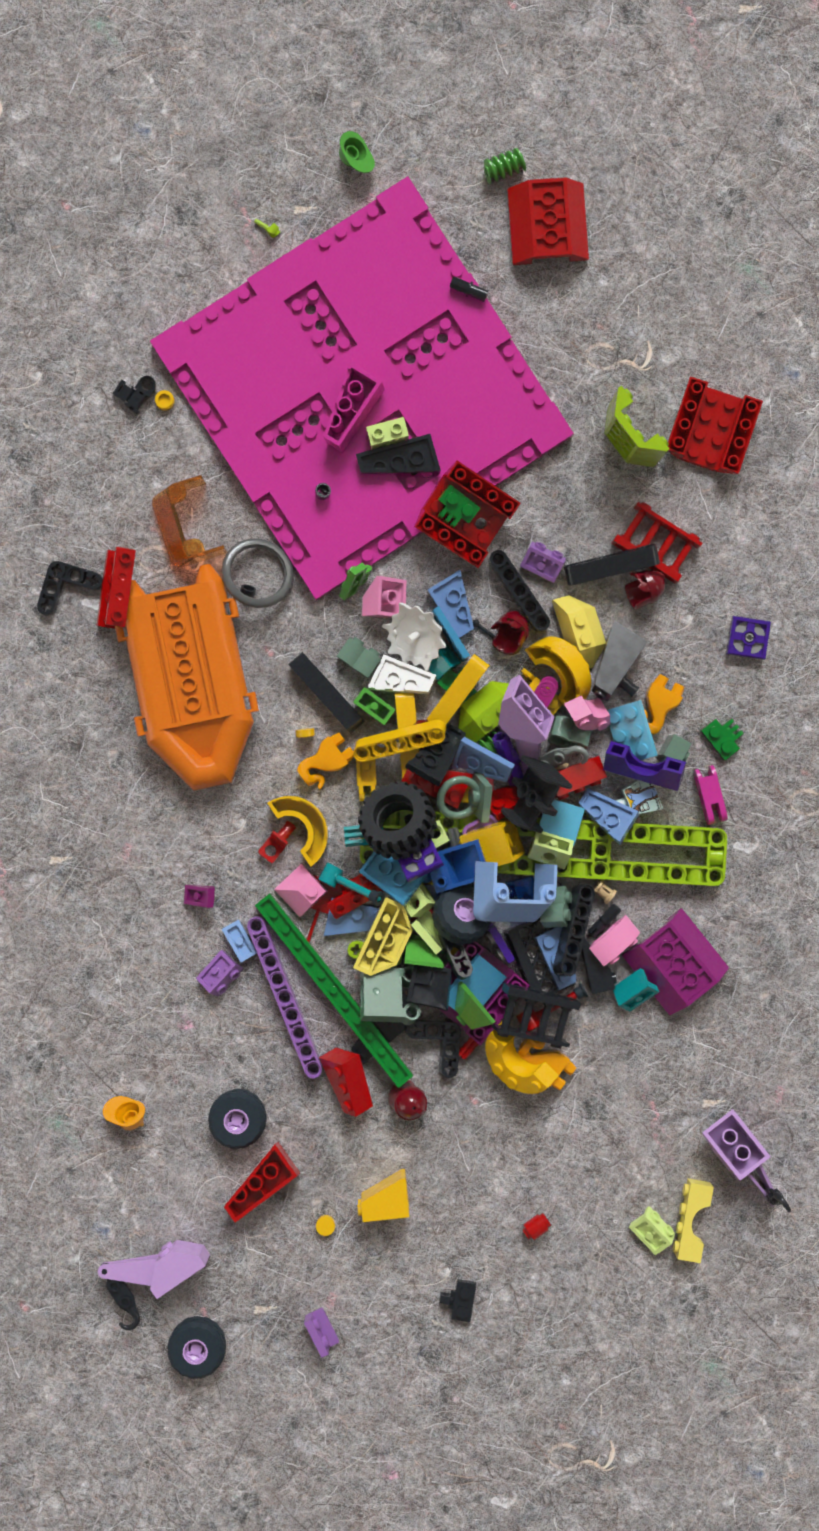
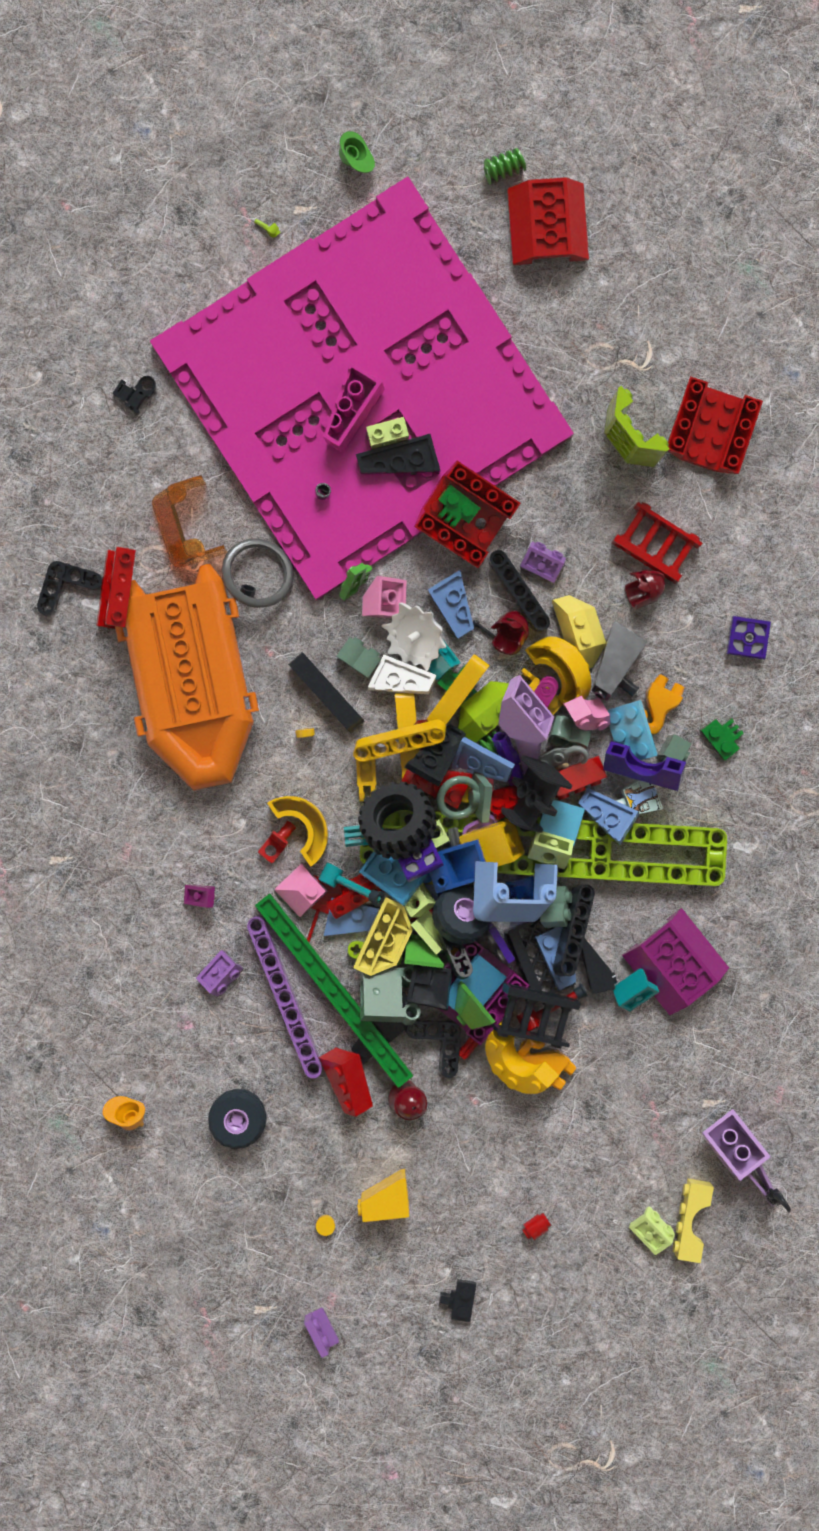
(160, 1271): lavender slope -> none
(164, 400): yellow tile -> none
(196, 1347): black wheel -> none
(239, 940): light blue plate -> none
(266, 1179): red wedge -> none
(326, 759): light orange hips -> none
(374, 706): bright green brick -> none
(450, 634): dark azure tile -> none
(469, 288): black axle -> none
(604, 891): tan bush -> none
(605, 920): black axle -> none
(612, 564): black beam -> none
(615, 941): bright pink brick -> none
(710, 795): dark pink piece -> none

